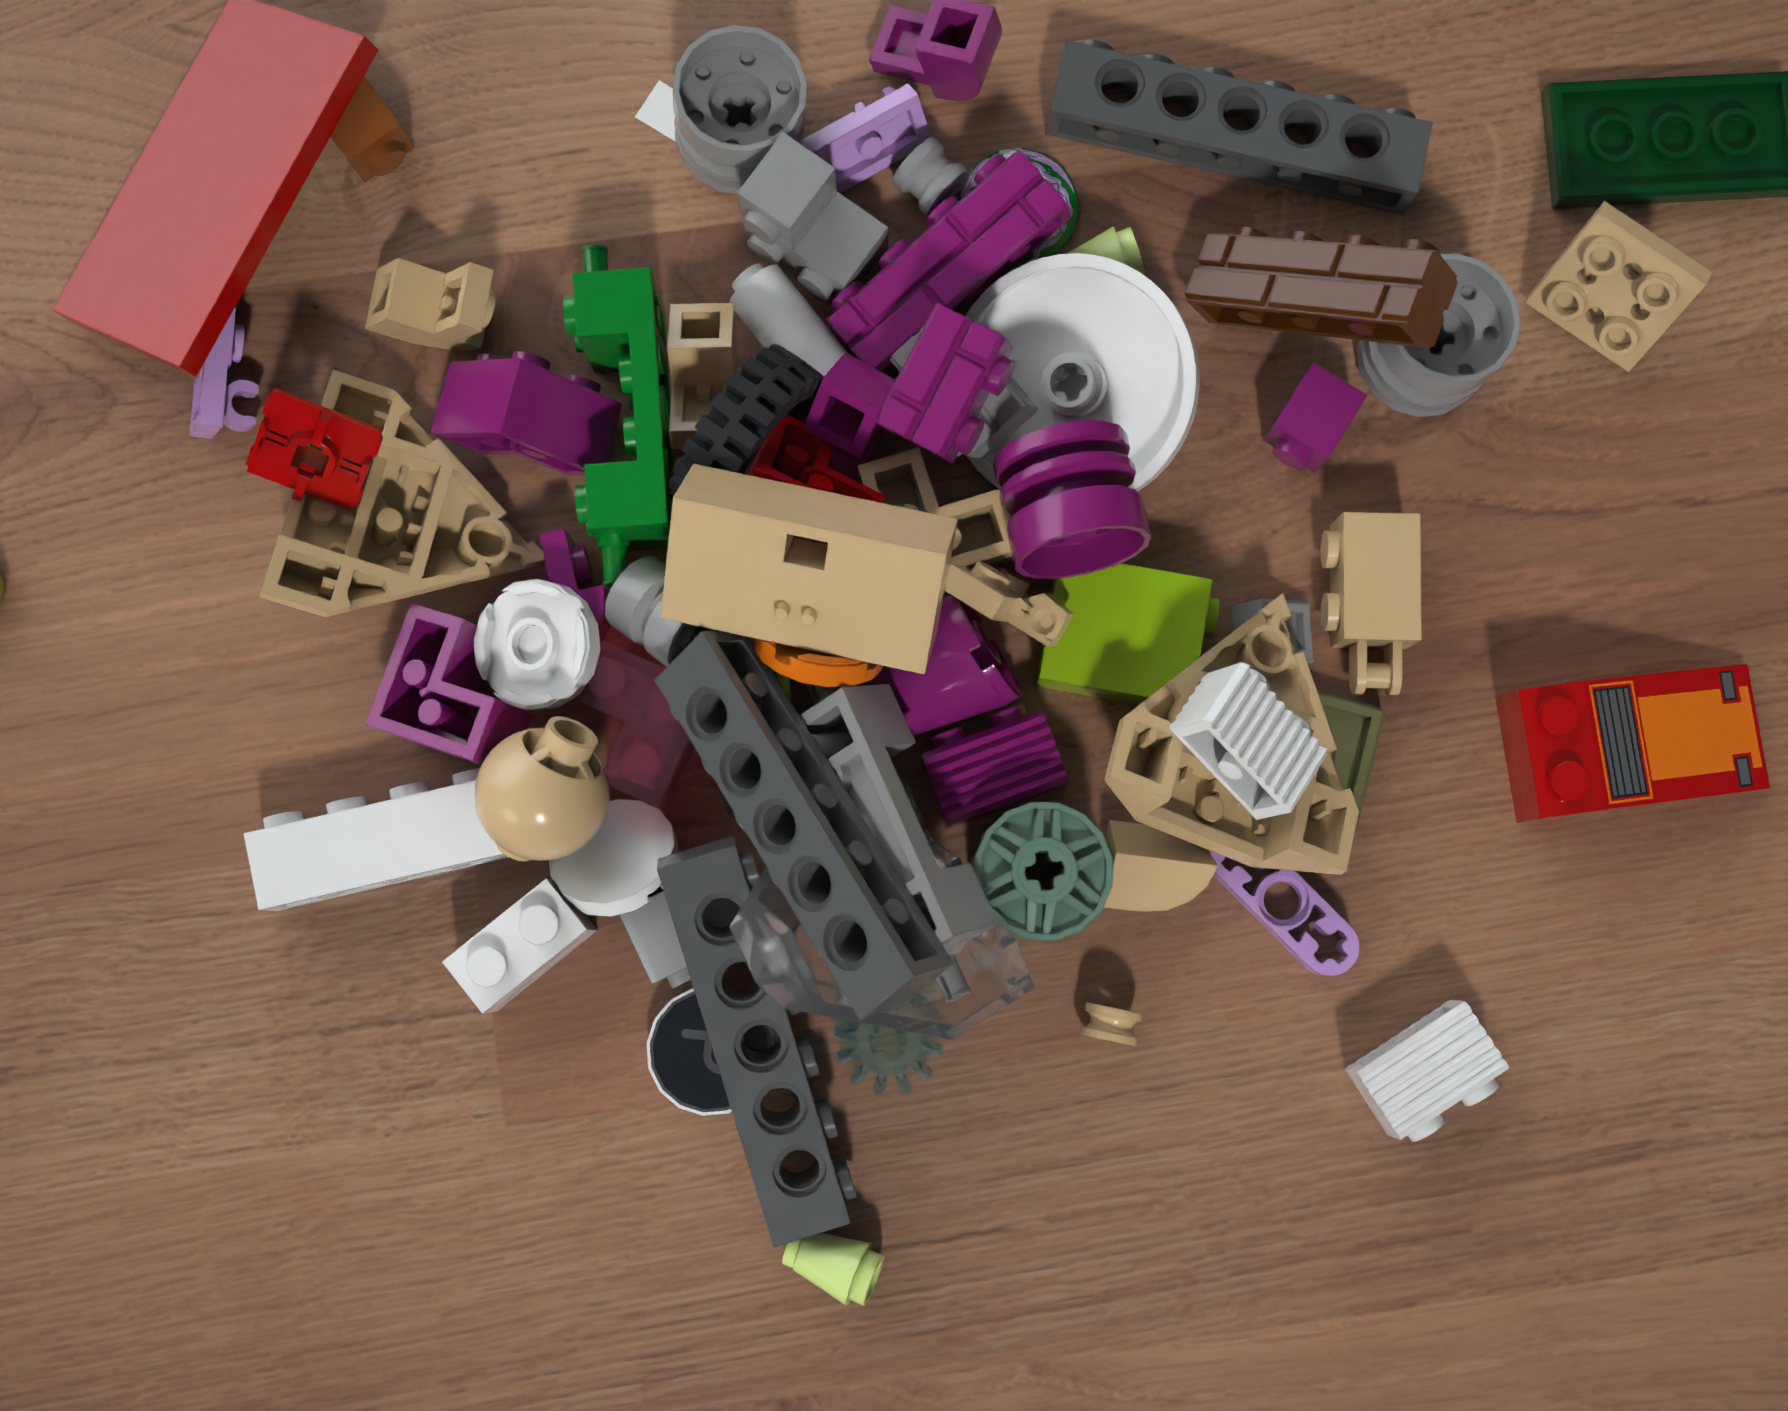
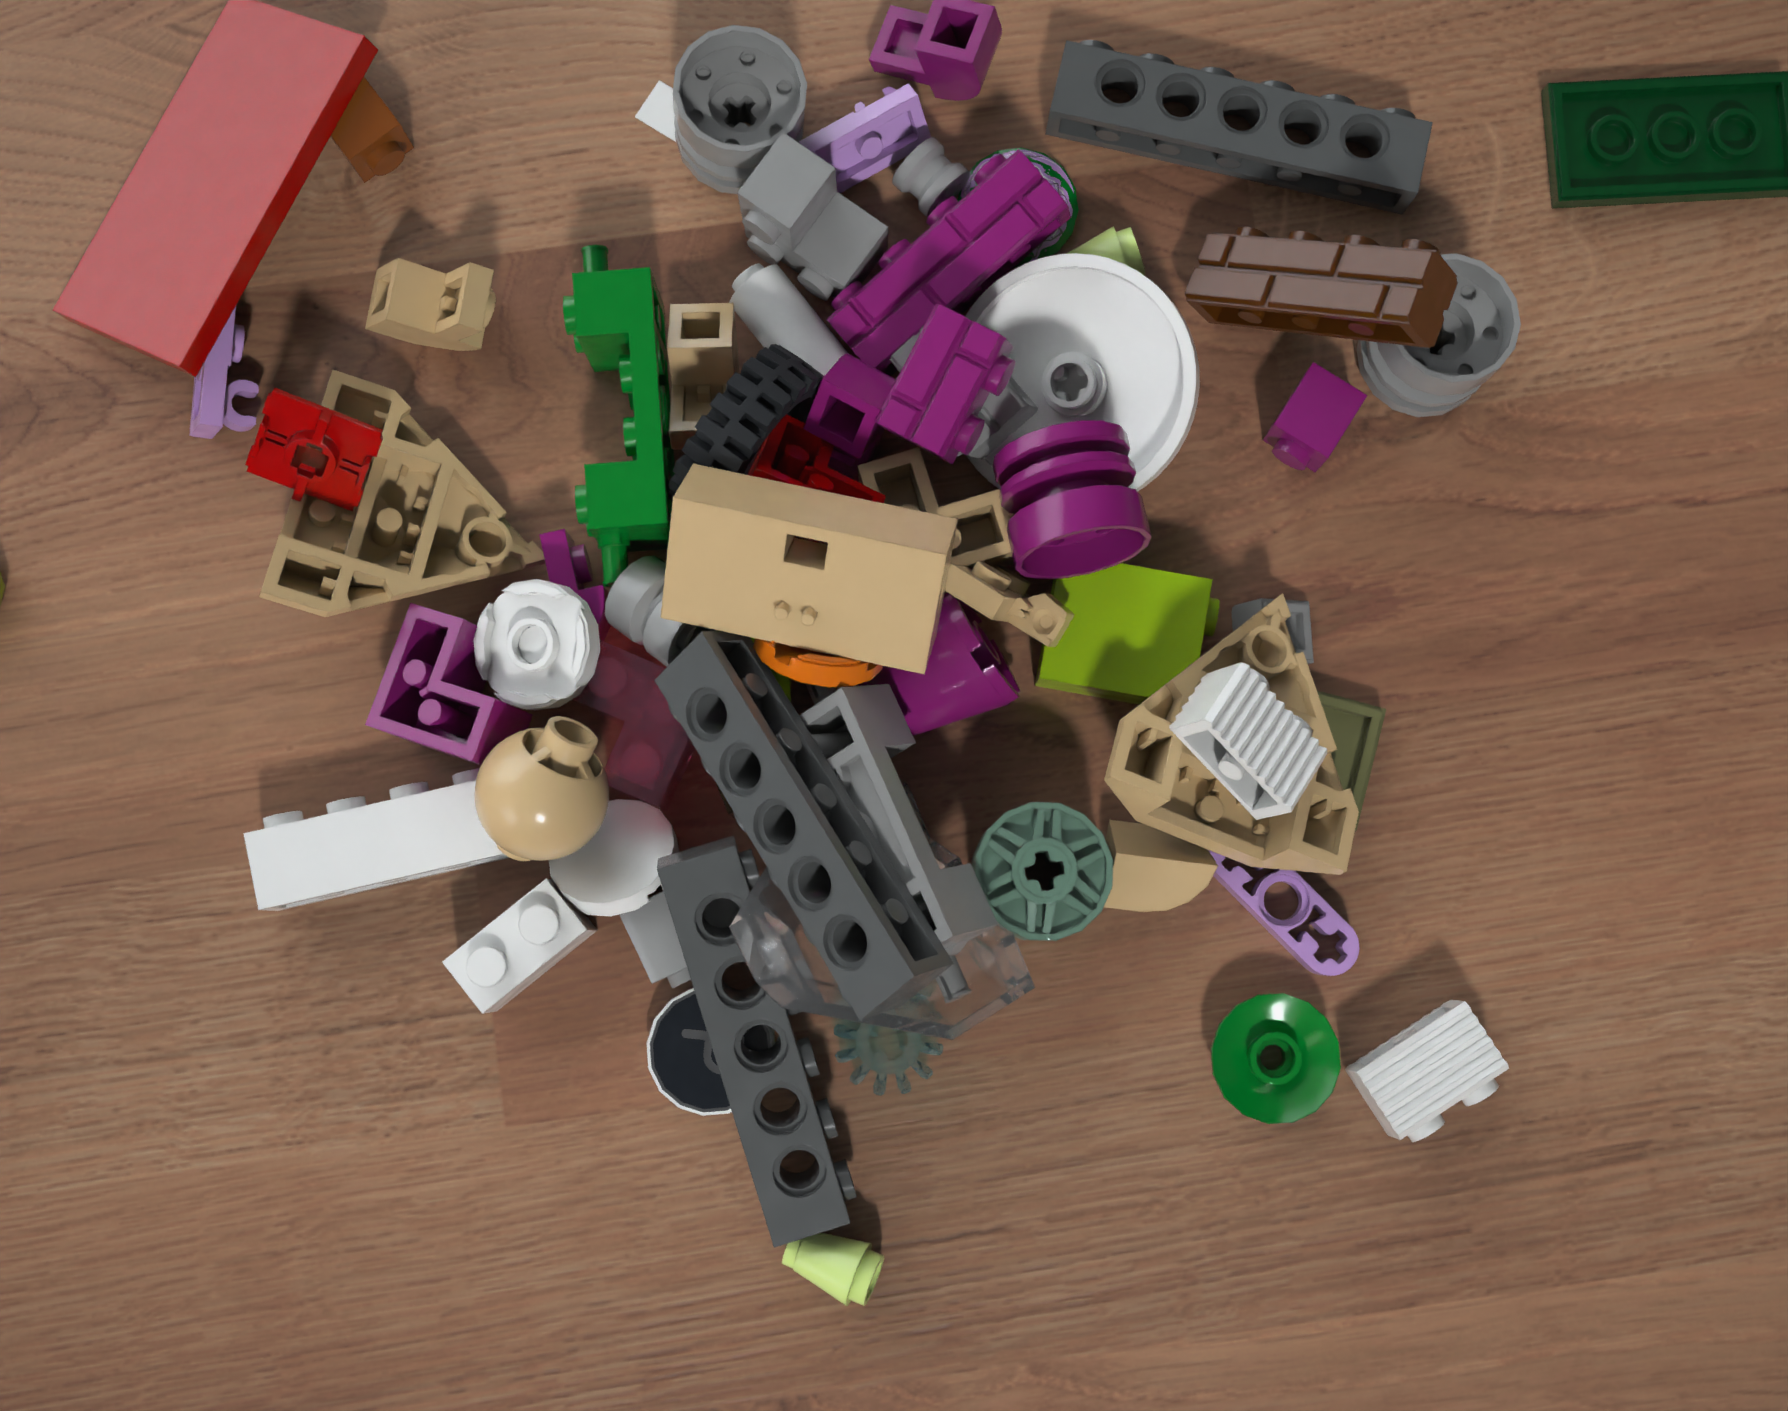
(526, 412): magenta brick -> none
(993, 766): magenta brick -> none
(1111, 1024): tan bush -> none
(1307, 1064): none -> green dish
(1373, 593): tan brick -> none
(1628, 270): tan plate -> none
(1631, 741): slope -> none

